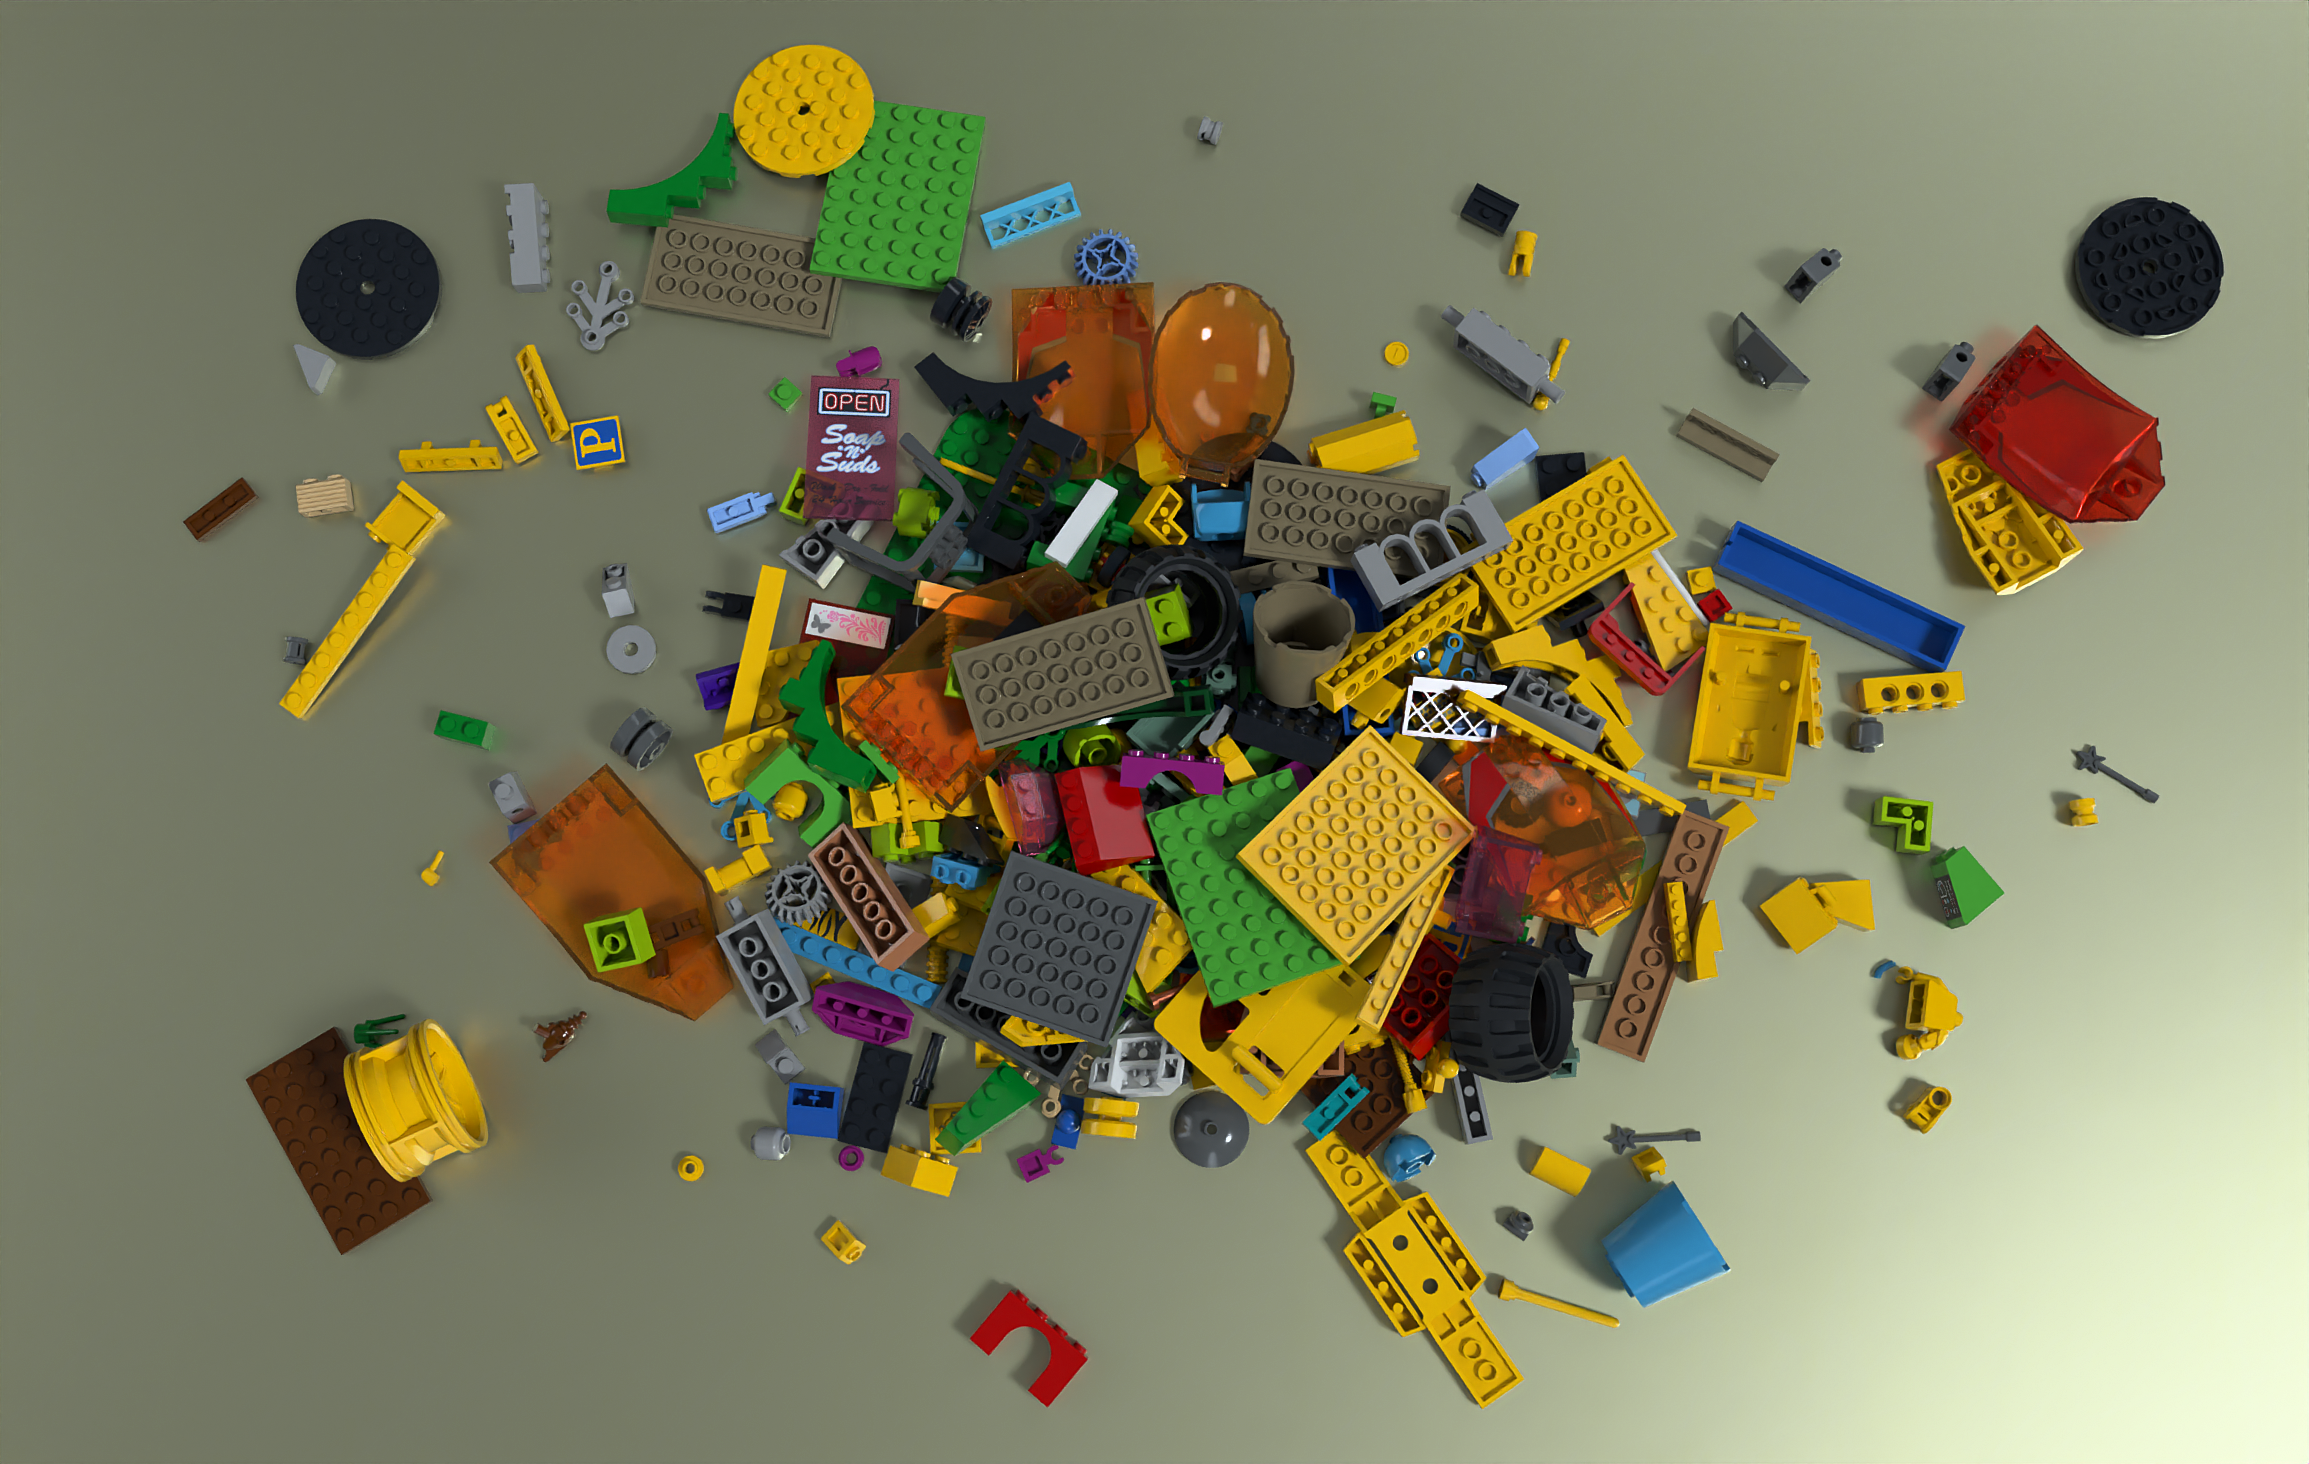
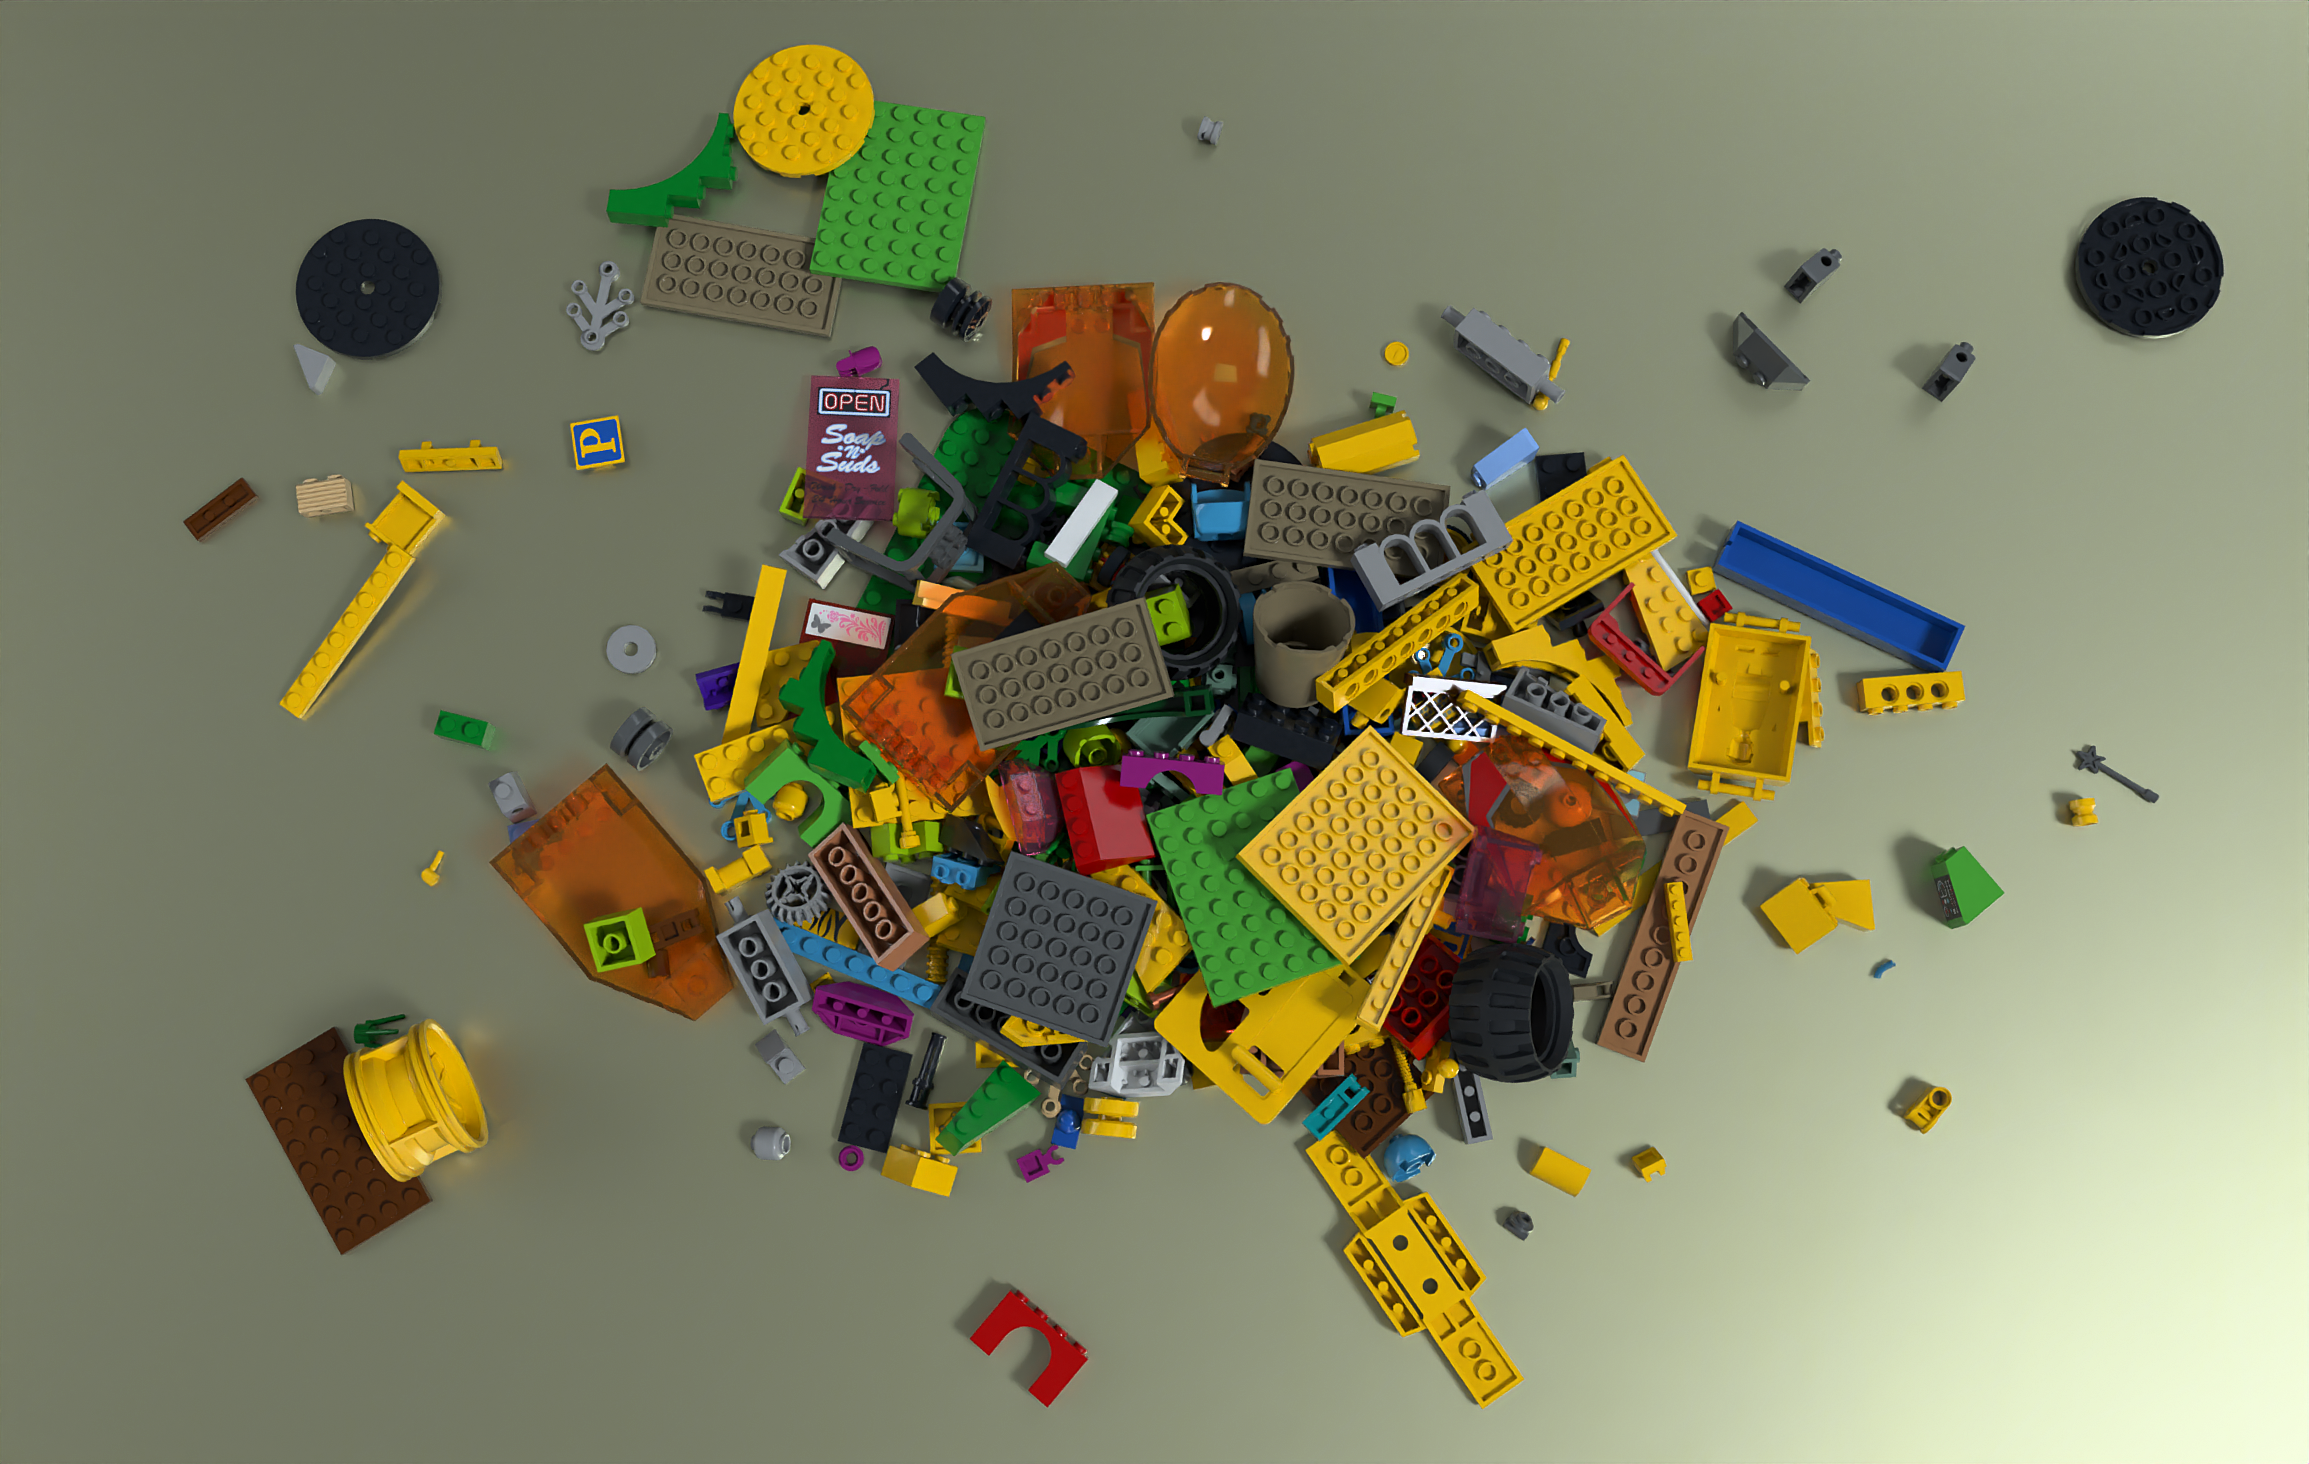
(295, 650): dark grey bush -> none
(512, 430): yellow plate -> none
(528, 238): light grey wedge -> none
(542, 393): yellow plate -> none
(558, 1034): reddish brown piece -> none
(617, 590): light grey slope -> none
(698, 1164): yellow plate -> none
(740, 510): light blue hinge -> none
(785, 394): bright green plate -> none
(814, 1110): blue slope -> none
(843, 1243): yellow bracket -> none
(1027, 207): medium azure fence -> none
(1027, 494): yellow piece -> none
(1089, 250): medium blue gear -> none
(1192, 1133): dark grey dish -> none
(1489, 209): black plate -> none
(1509, 1290): yellow piece -> none
(1523, 250): yellow hinge -> none
(1628, 1139): dark grey piece -> none
(1662, 1249): dark azure cone -> none
(1704, 942): yellow slope -> none
(1727, 445): dark tan fence -> none
(1867, 734): dark grey head -> none
(1912, 820): lime brick -> none
(1929, 1010): yellow torso -> none
(2003, 529): yellow wedge -> none
(2062, 435): clear red windscreen -> none

